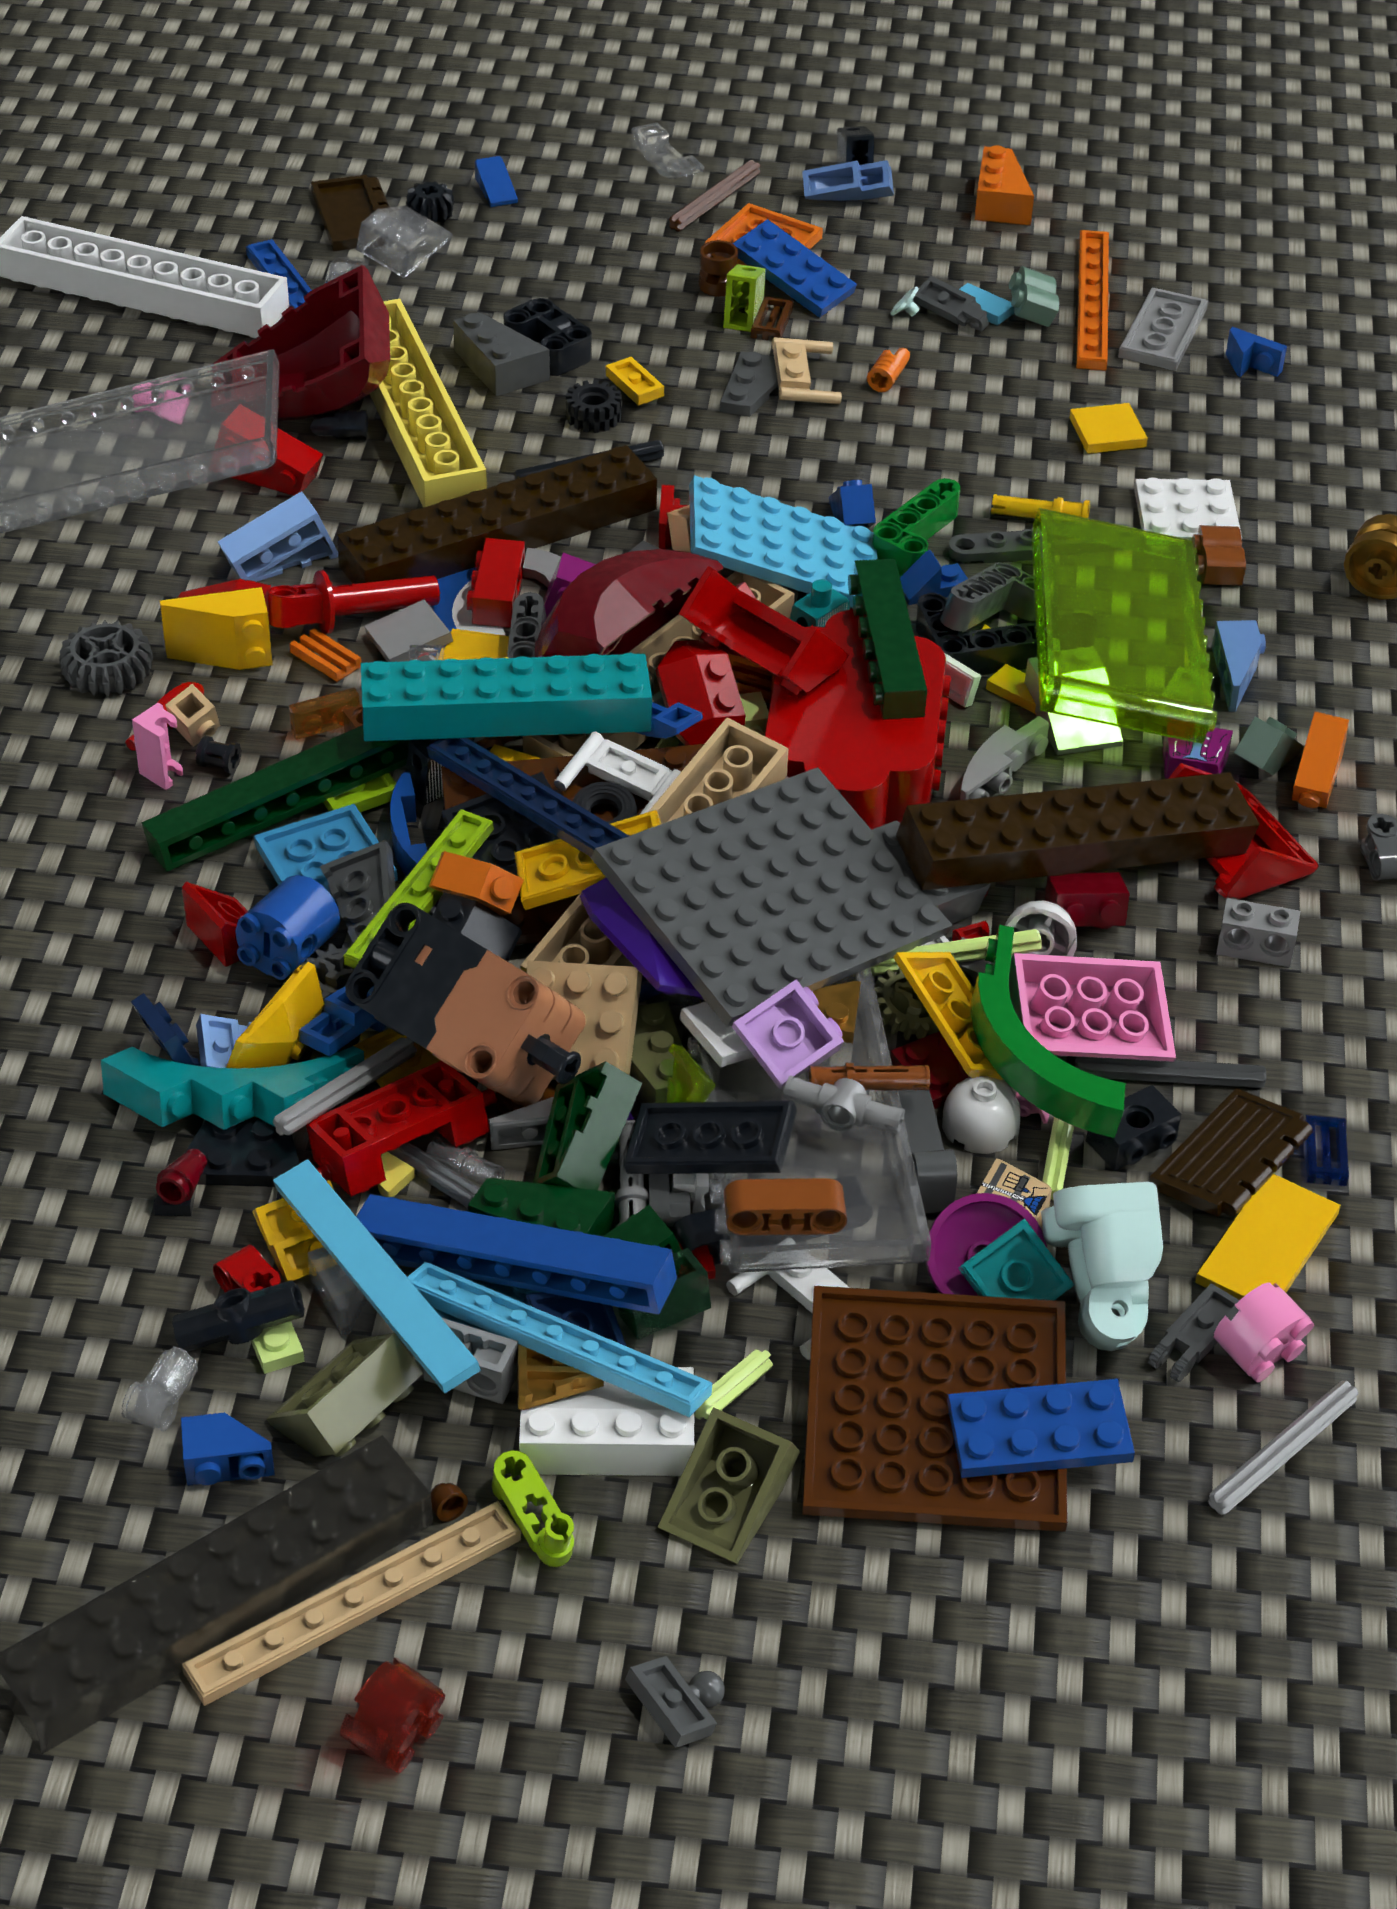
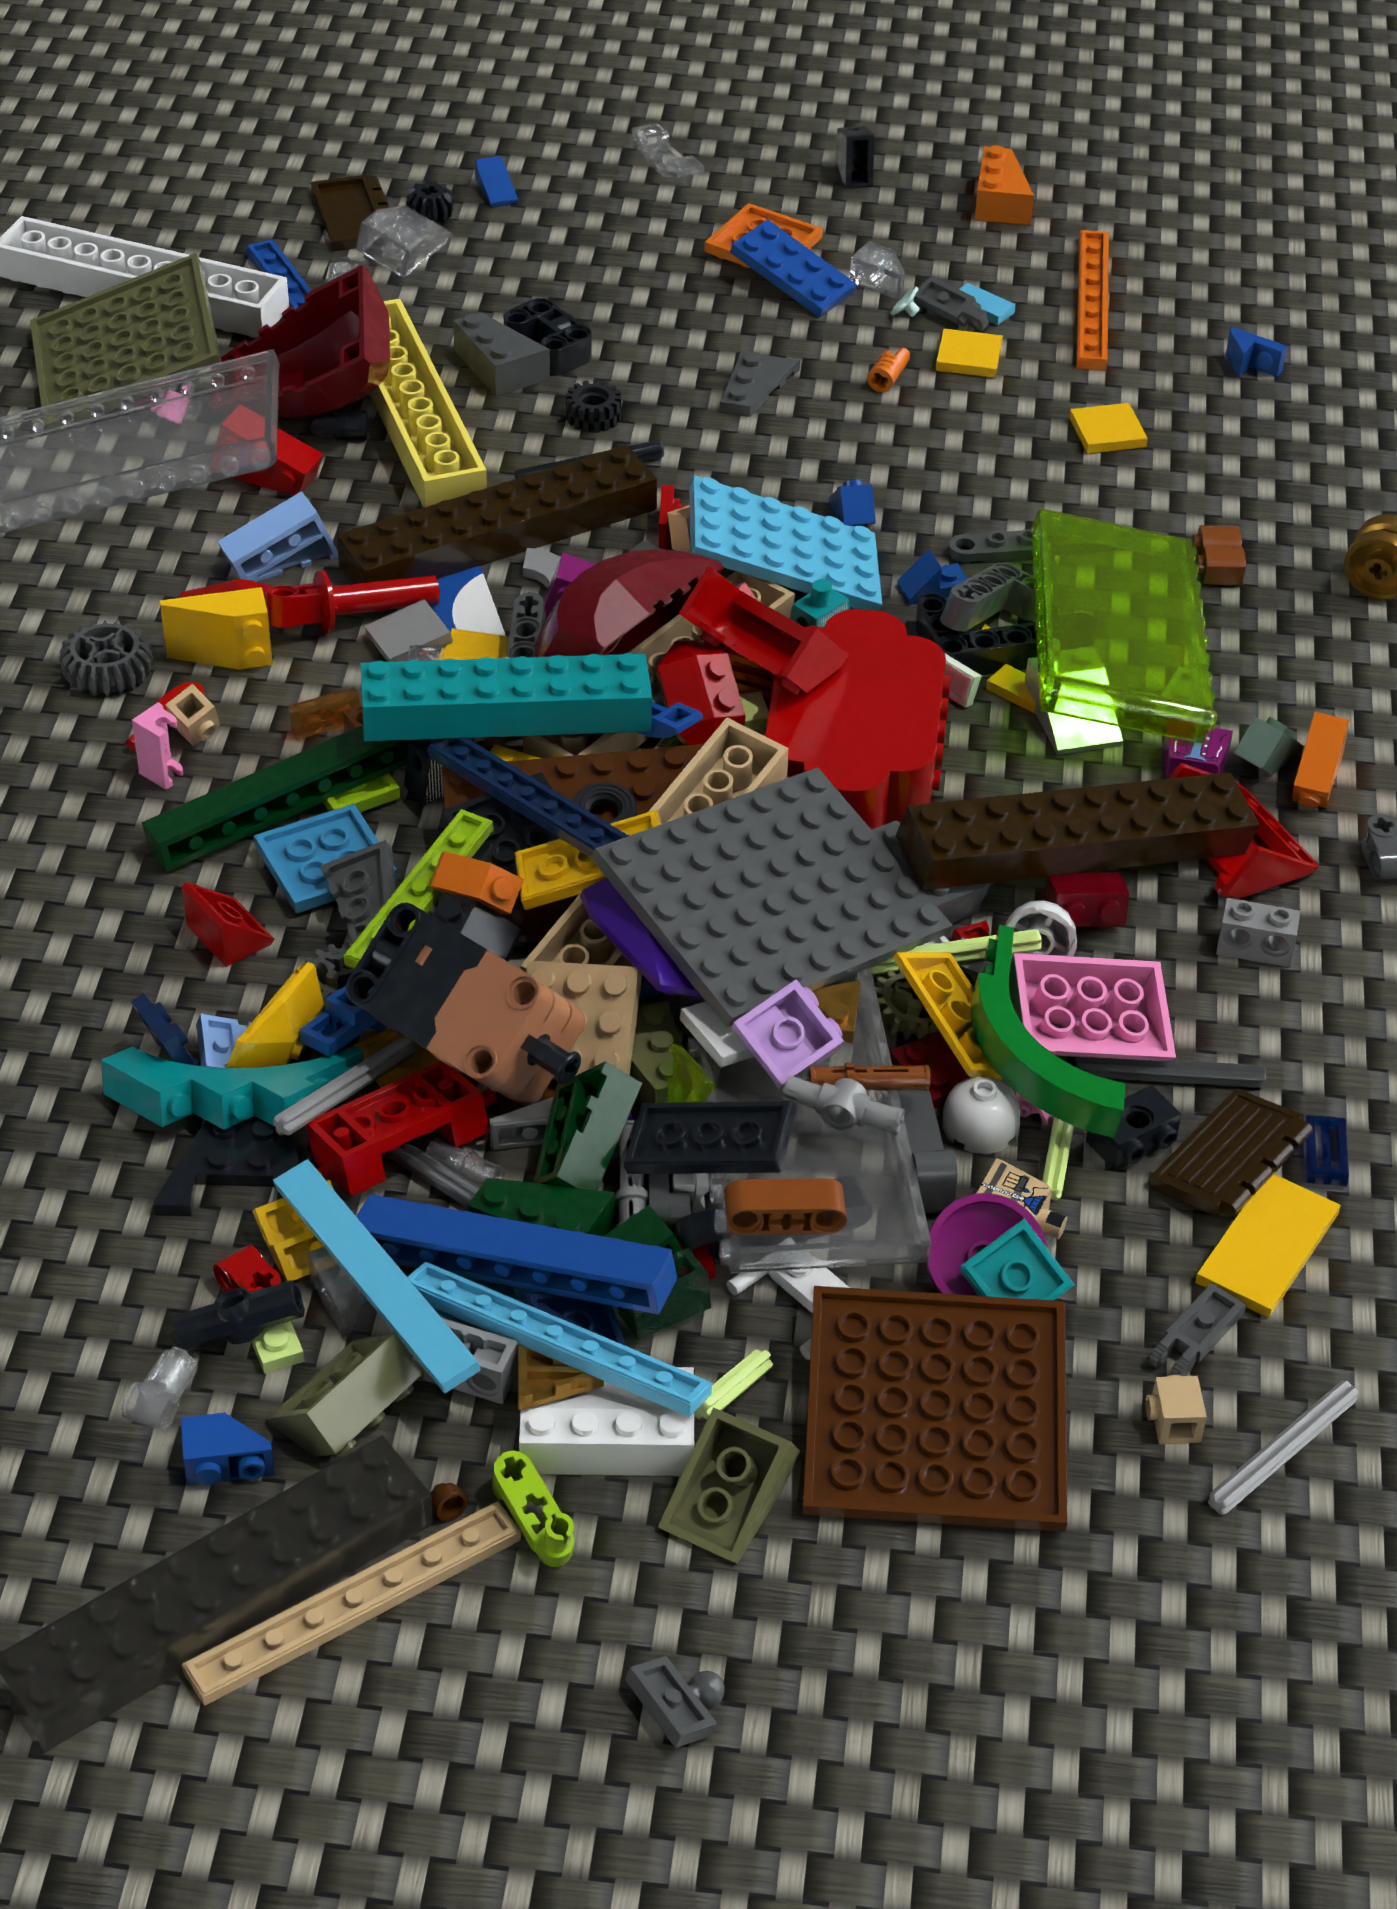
(126, 334): none -> olive plate
(180, 1178): dark red cone -> none
(218, 754): black bush -> none
(287, 926): blue cylinder -> none
(330, 652): orange tile -> none
(393, 1714): clear red brick -> none
(397, 1175): light yellow tile -> none
(402, 812): blue slope -> none
(496, 582): red brick -> none
(619, 766): white plate -> none
(634, 381): yellow plate -> none
(714, 195): axle -> none
(716, 261): reddish brown wheel -> none
(743, 290): lime torso -> none
(768, 330): reddish brown tile -> none
(794, 372): tan plate -> none
(848, 181): medium blue slope -> none
(878, 270): none -> clear slope
(888, 639): dark green brick -> none
(907, 529): green beam -> none
(969, 353): none -> yellow tile
(1000, 755): light grey slope -> none
(1028, 507): yellow pin -> none
(1034, 296): sand green brick -> none
(1040, 1428): blue plate -> none
(1112, 1254): light aqua piece -> none
(1163, 329): light grey tile -> none
(1177, 1409): none -> tan brick
(1183, 504): white plate -> none
(1237, 654): medium blue slope -> none
(1264, 1330): bright pink brick -> none

